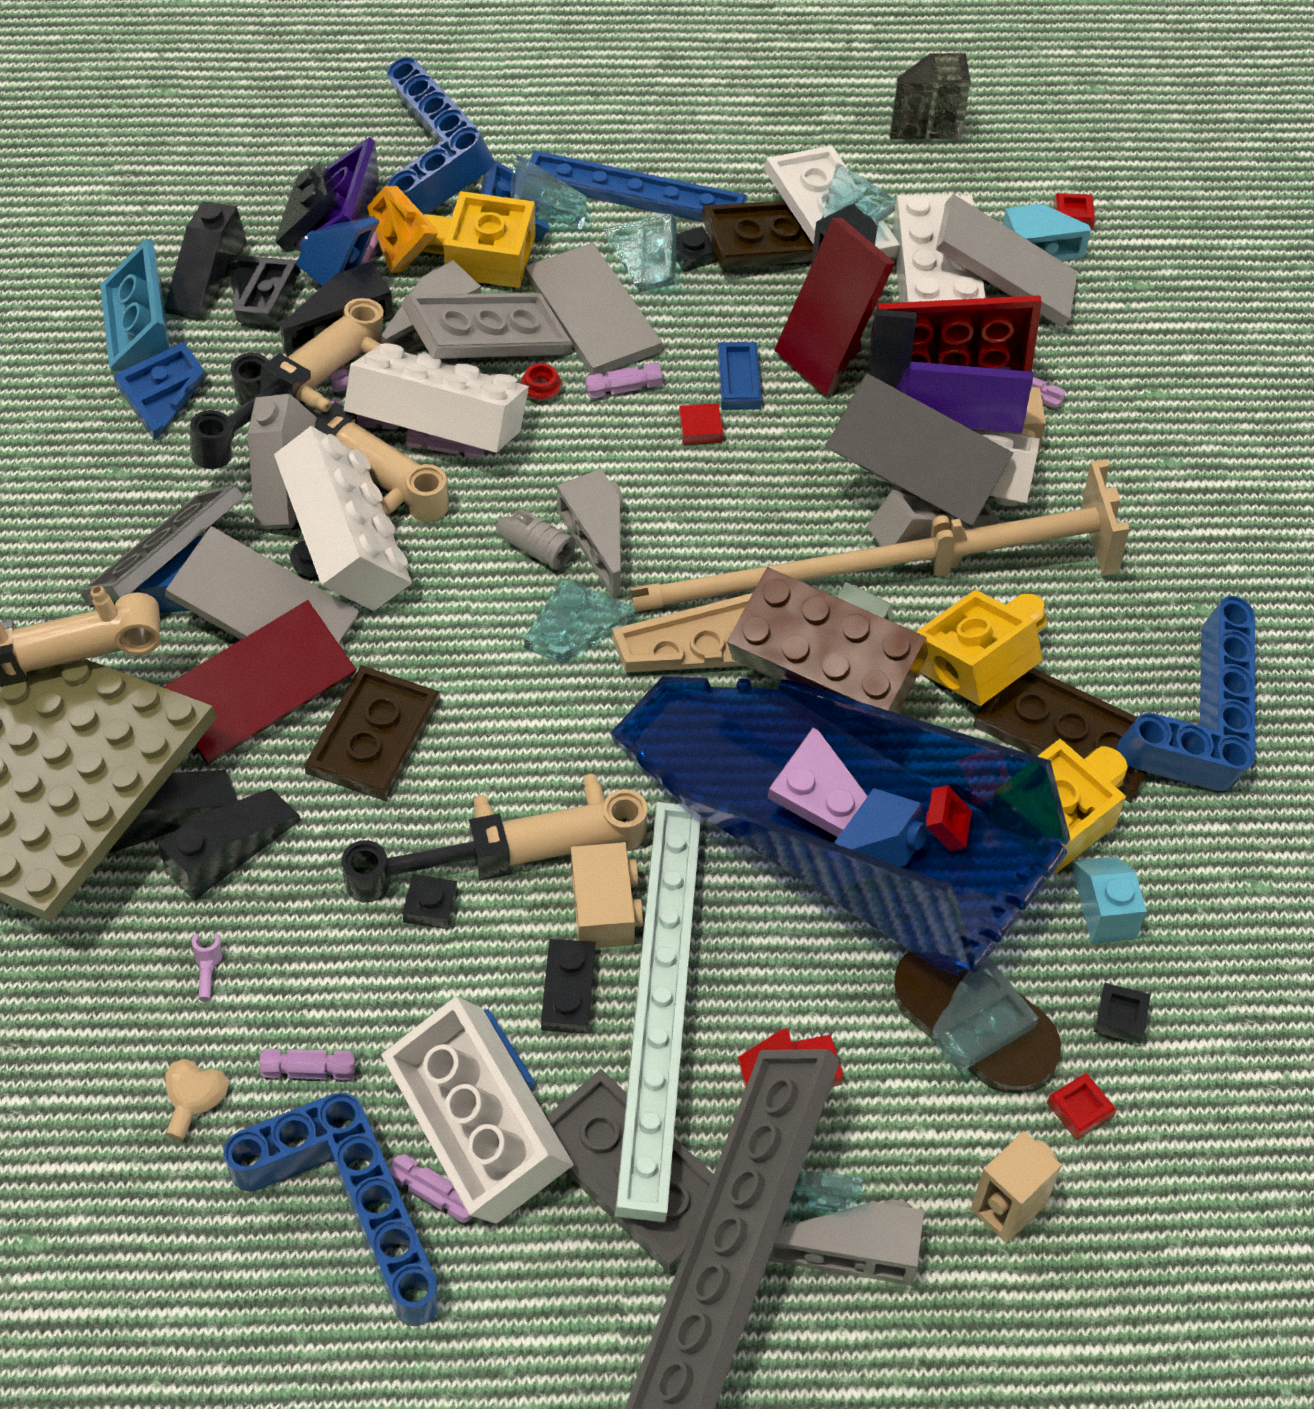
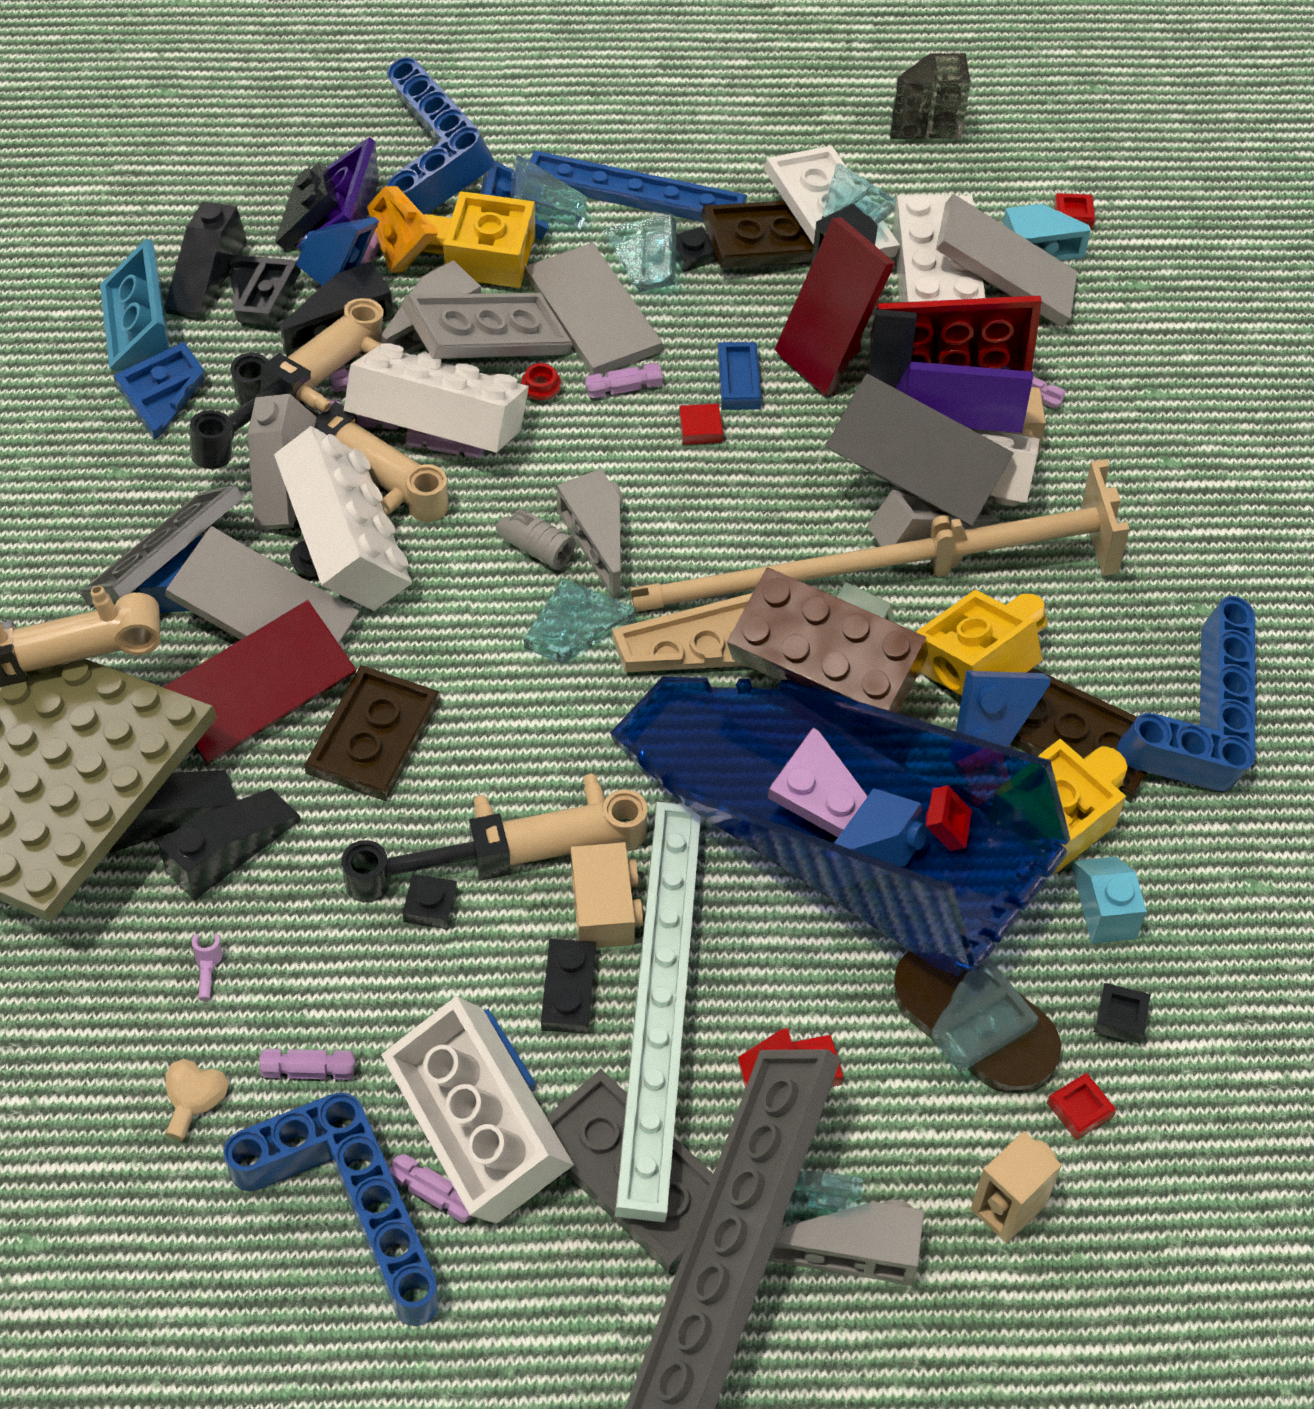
(998, 703): none -> blue wing

